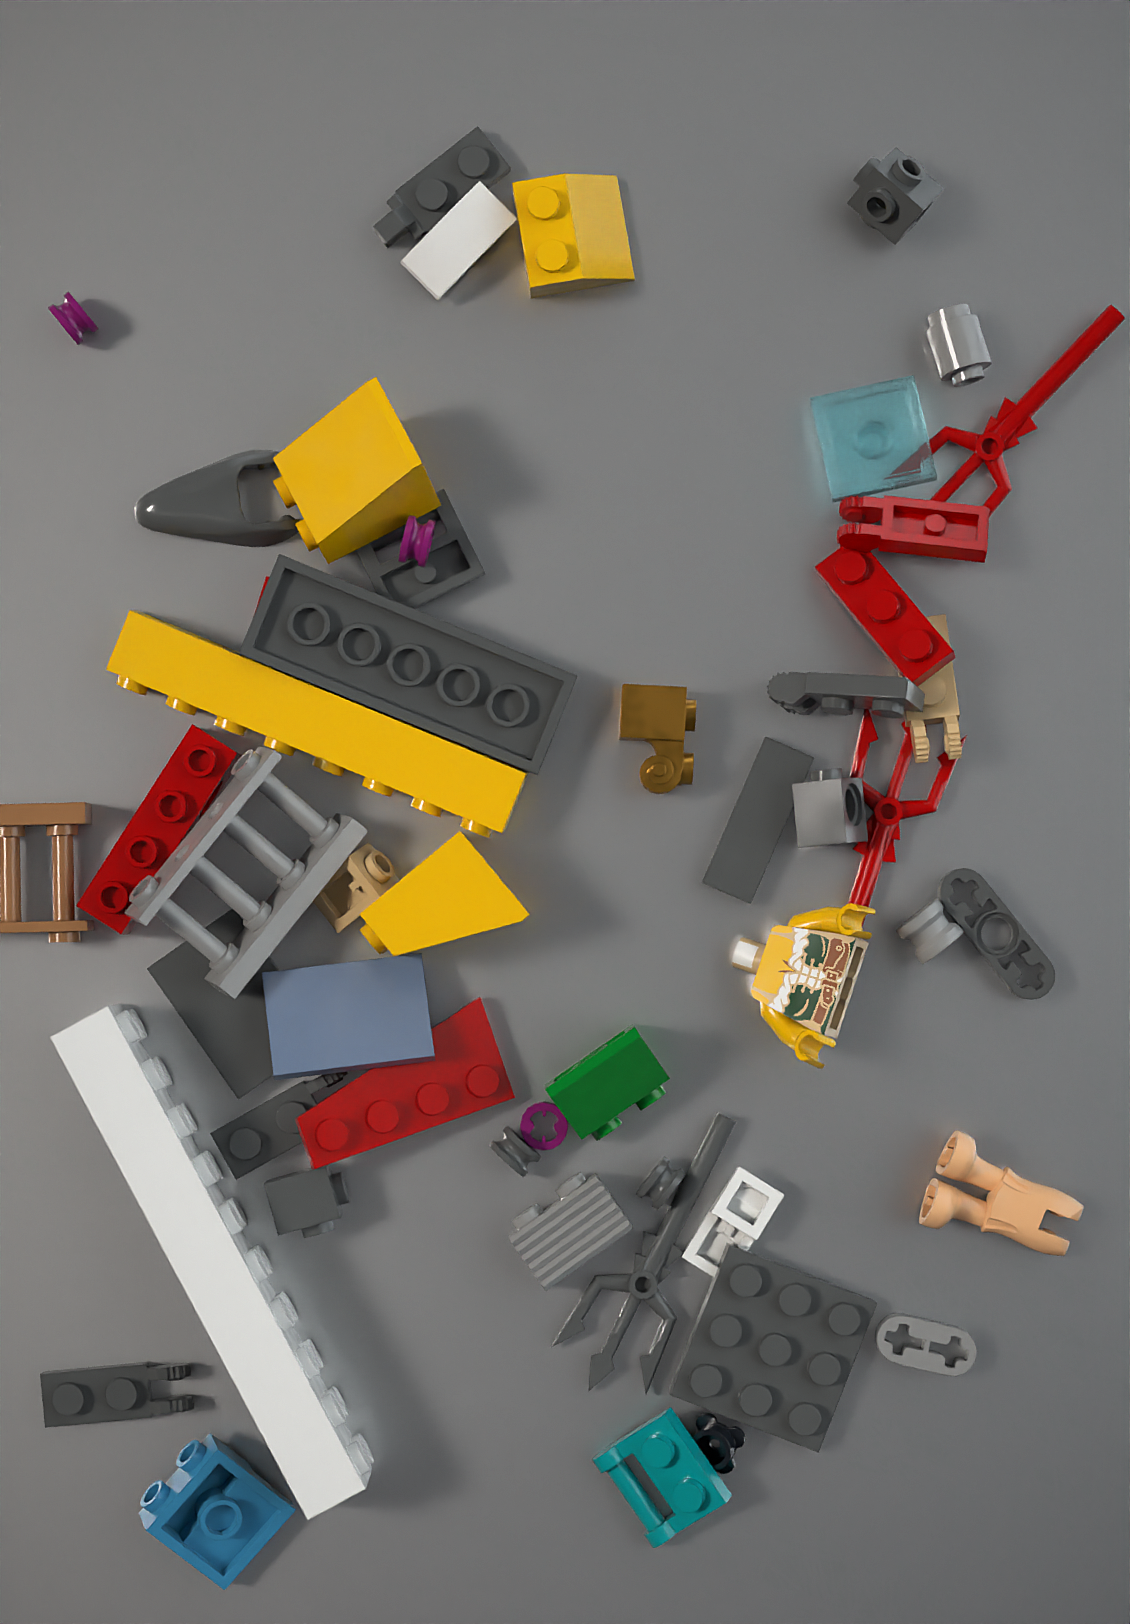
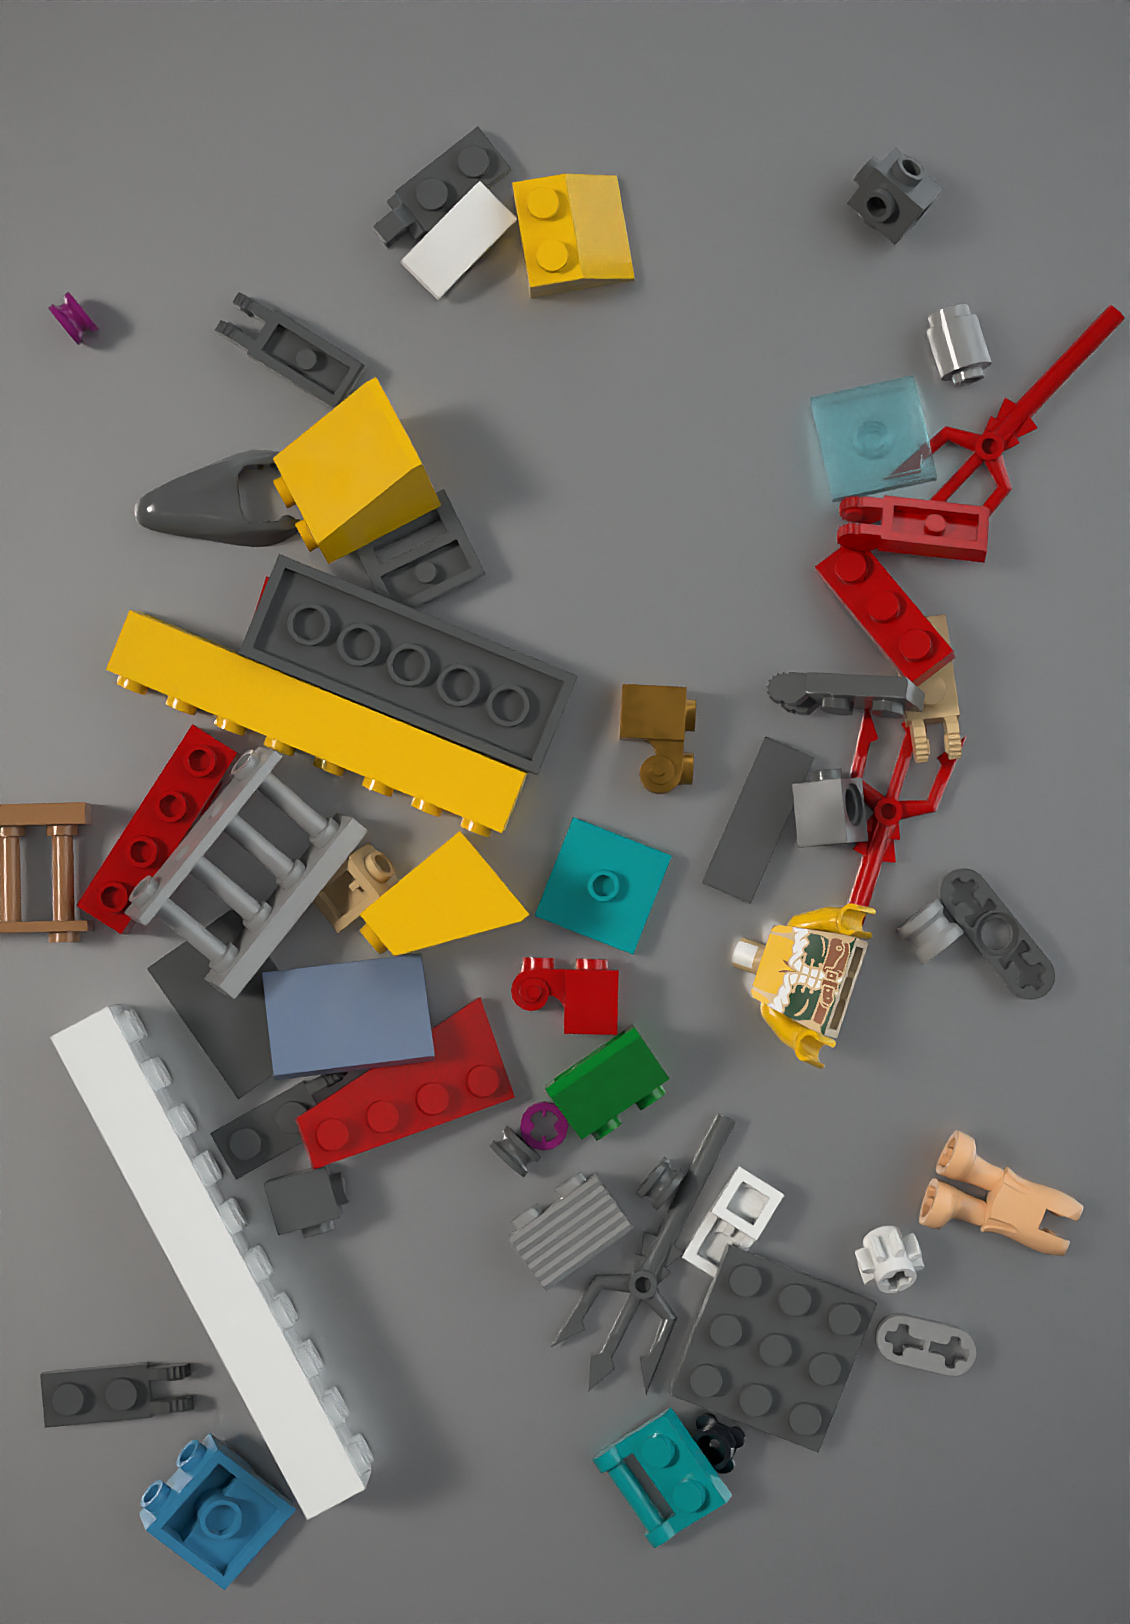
(295, 353): none -> dark grey hinge
(417, 541): magenta bush -> none
(585, 992): none -> red brick
(603, 885): none -> teal plate
(889, 1259): none -> white gear

